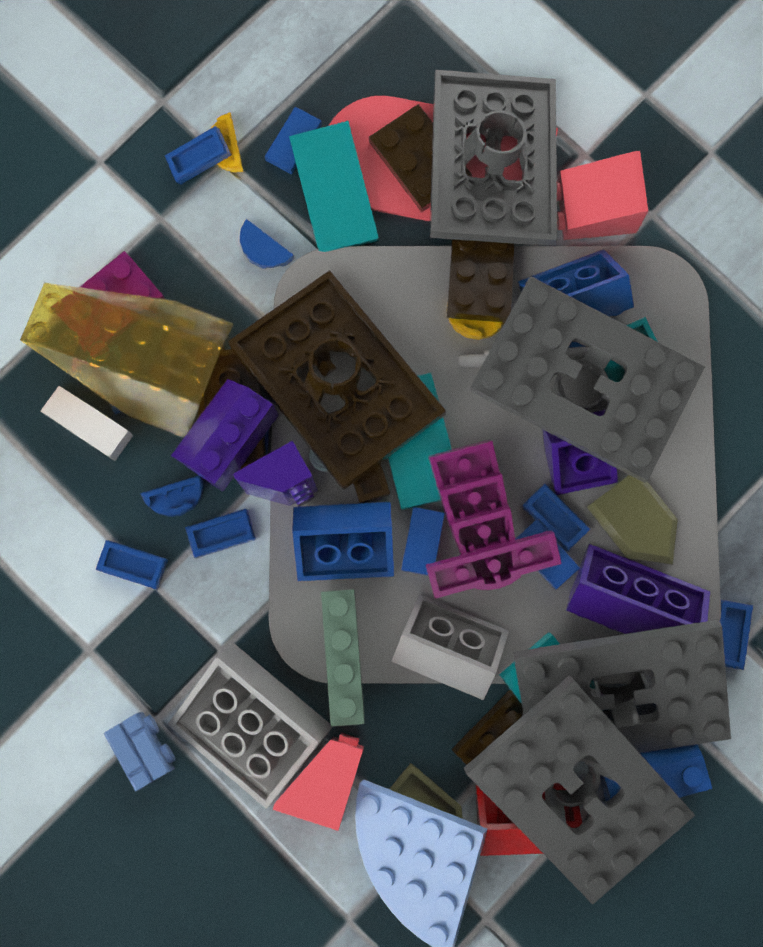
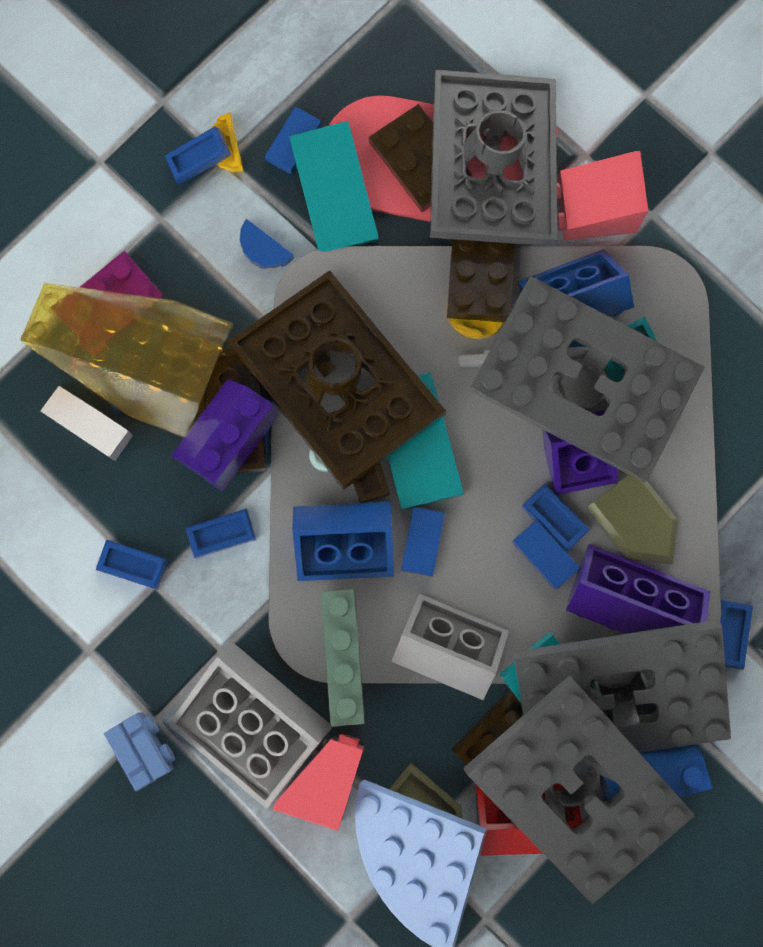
(176, 497): blue tile -> none
(279, 477): dark purple slope -> none
(482, 525): magenta slope -> none

